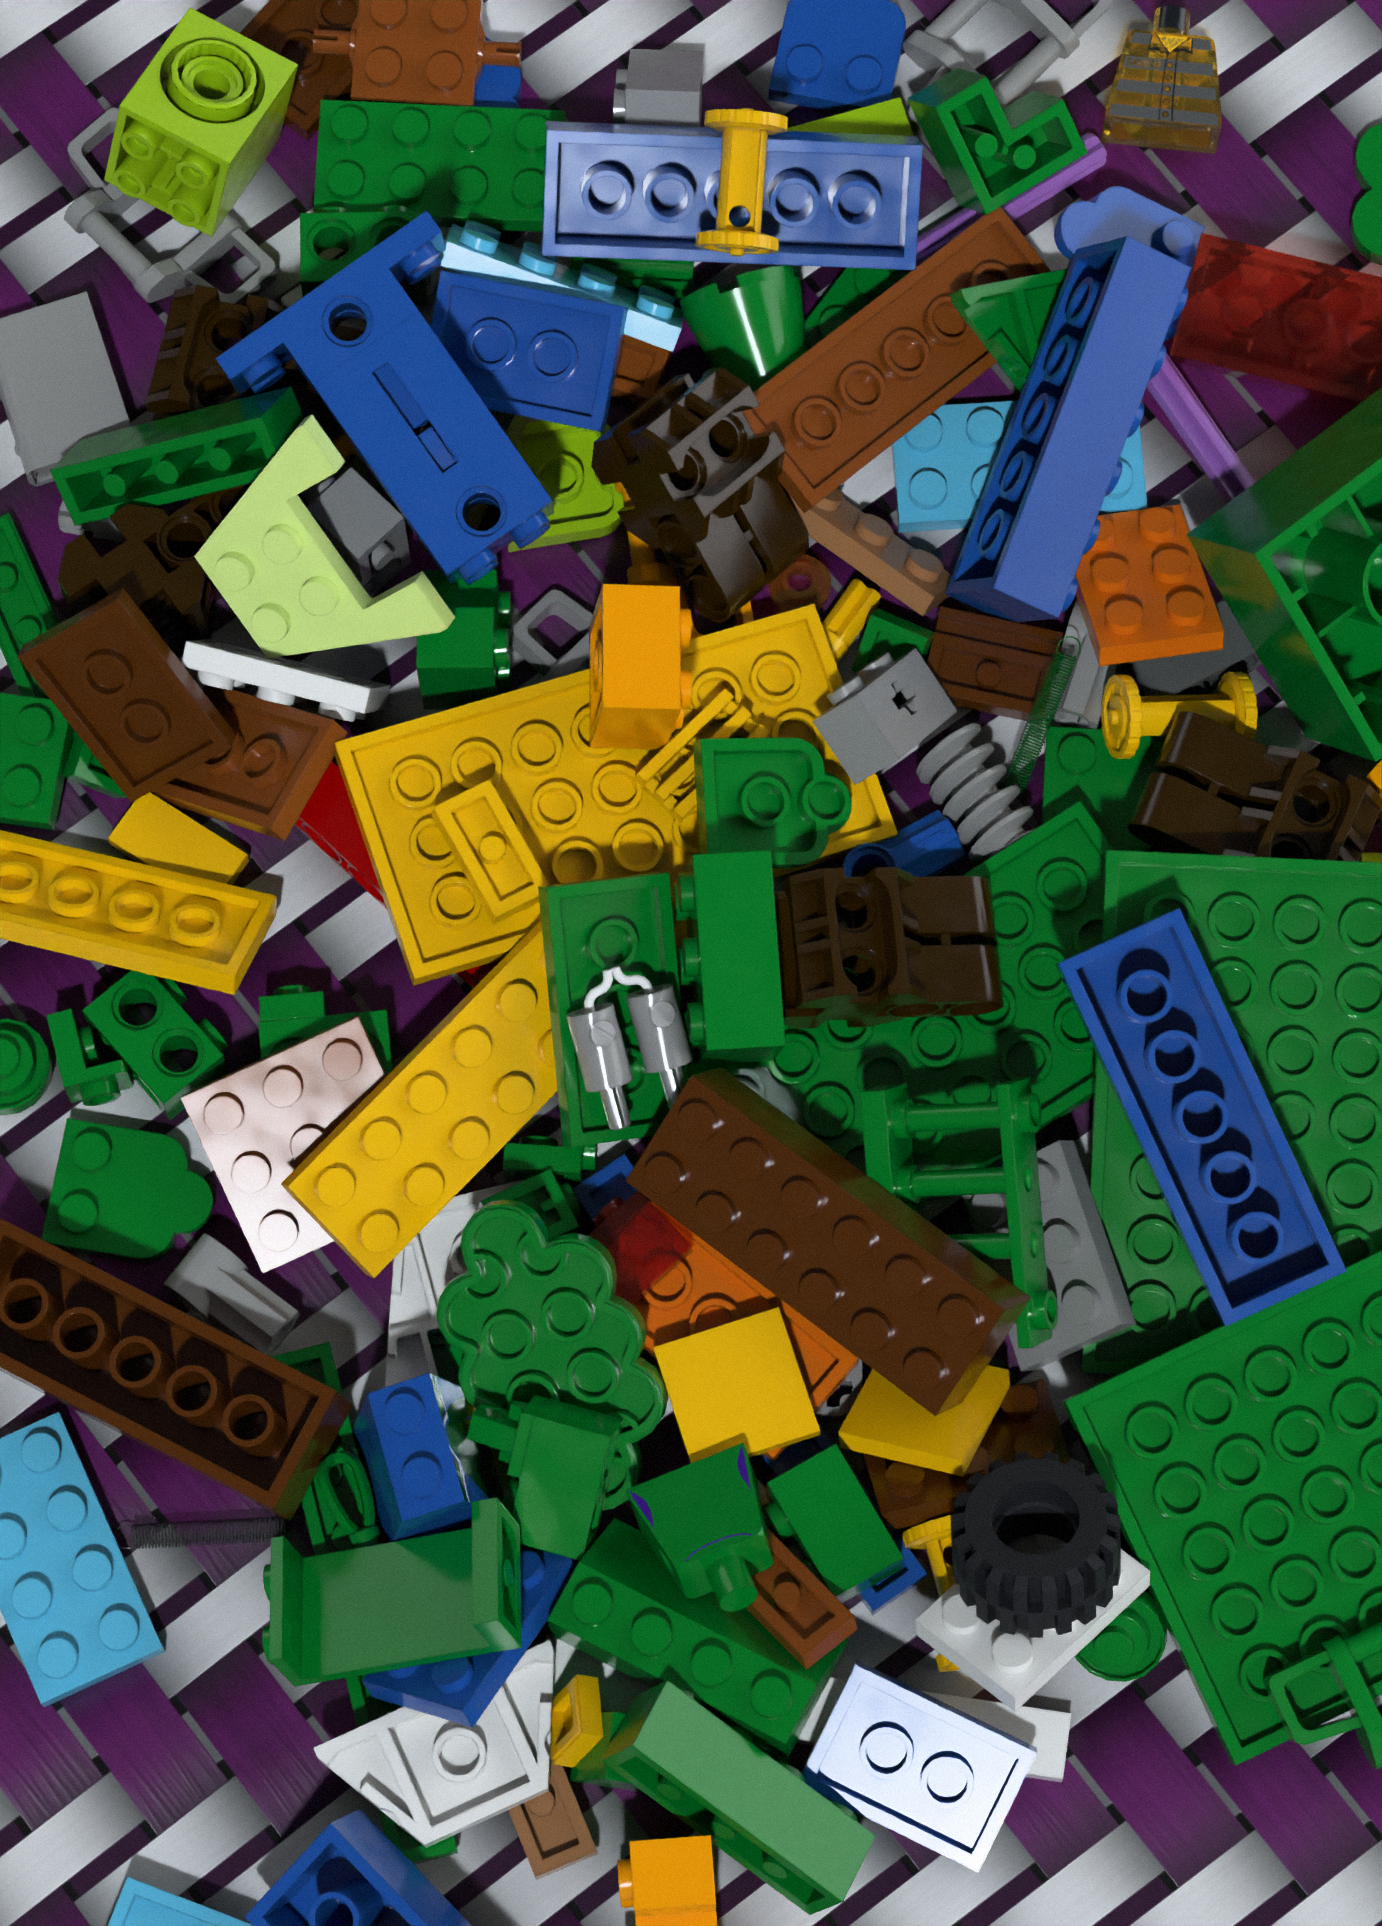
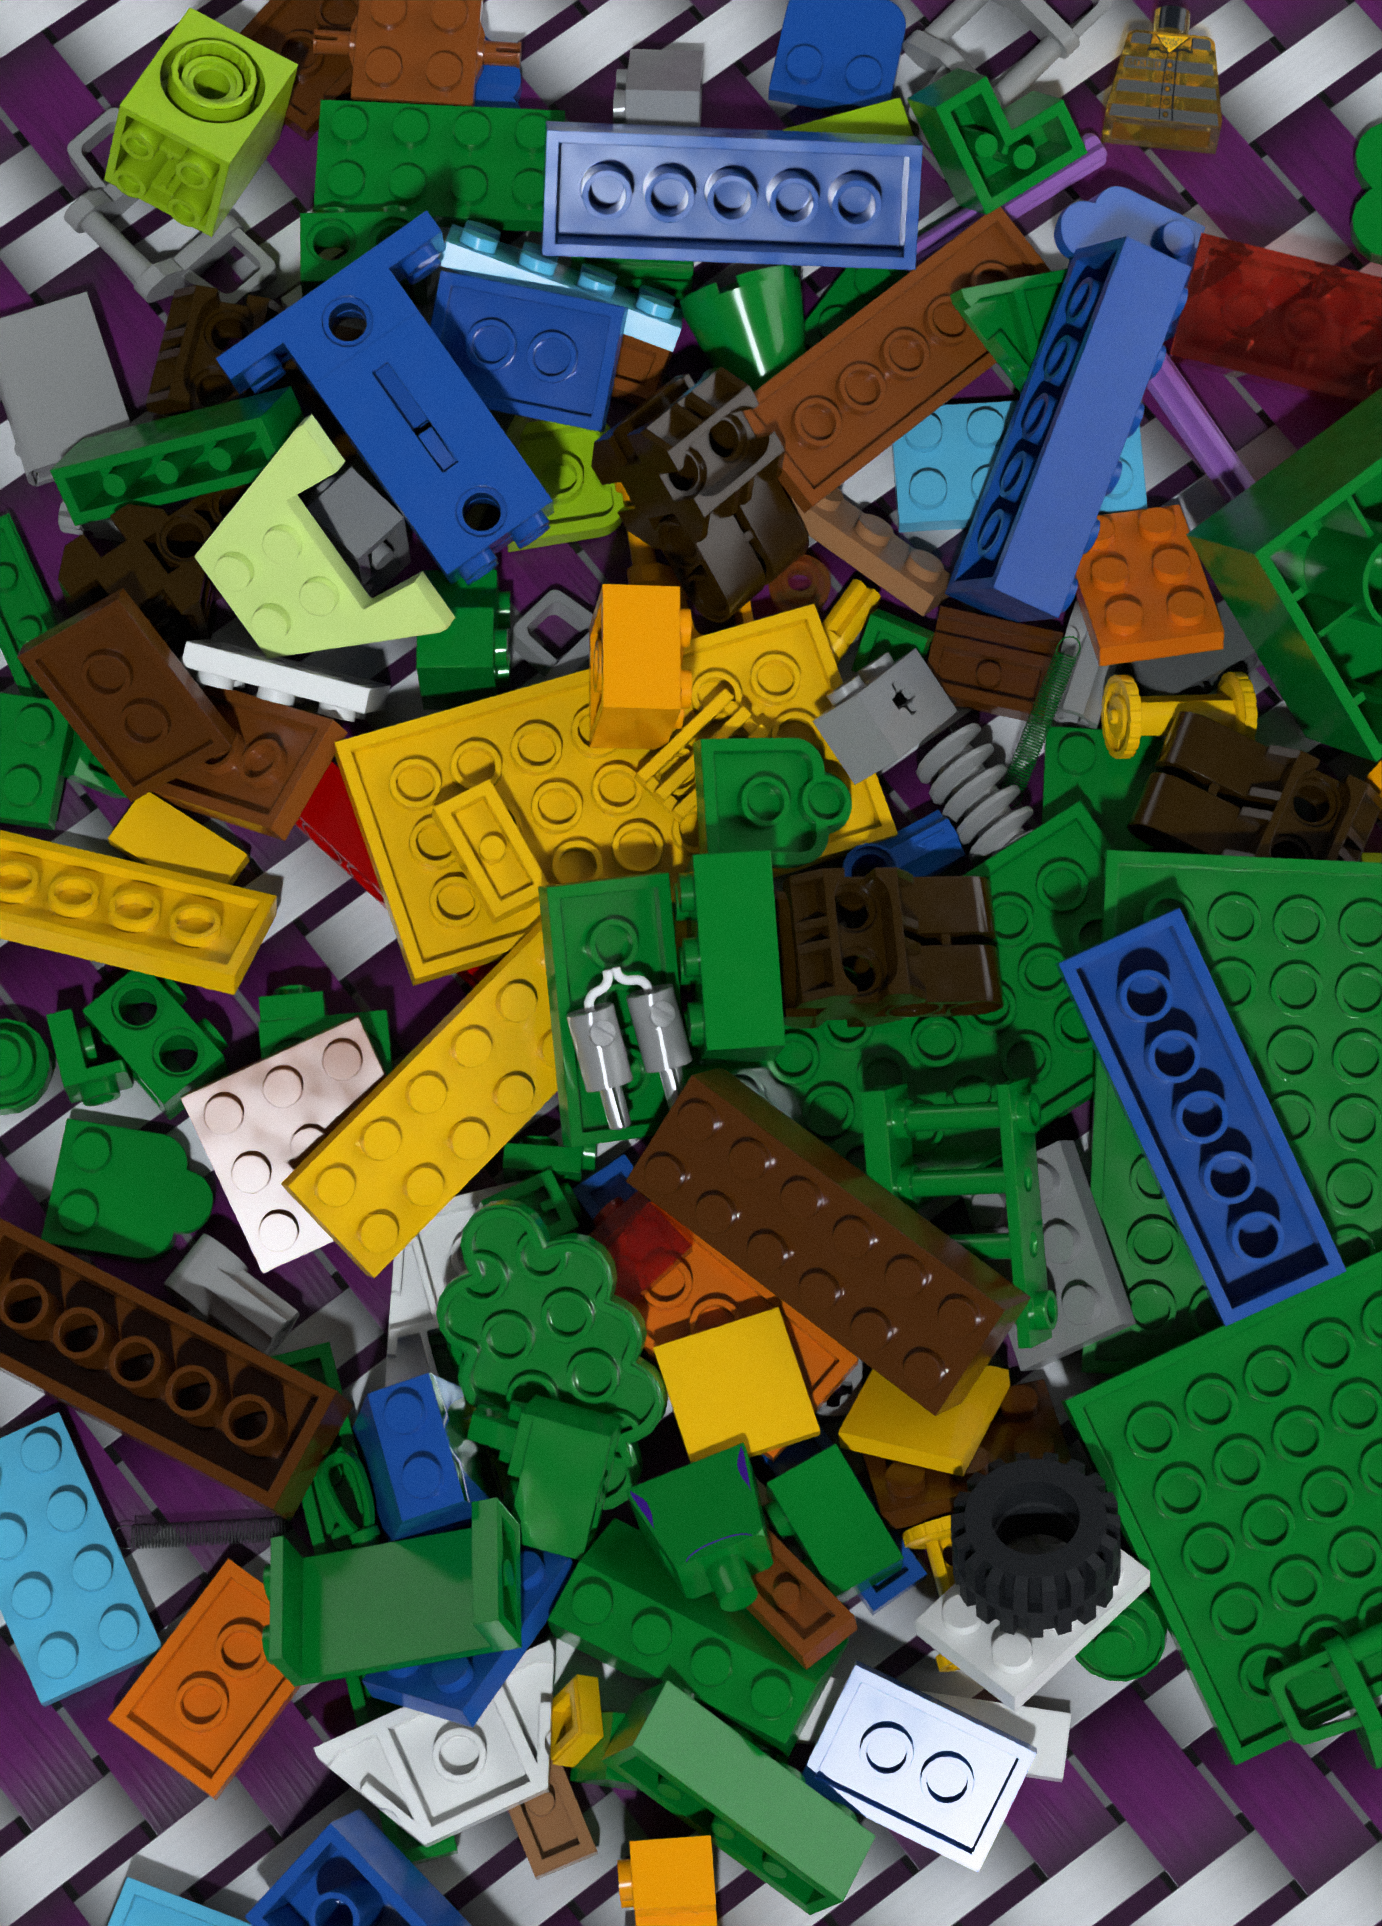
(209, 1686): none -> orange plate
(741, 179): yellow hose -> none

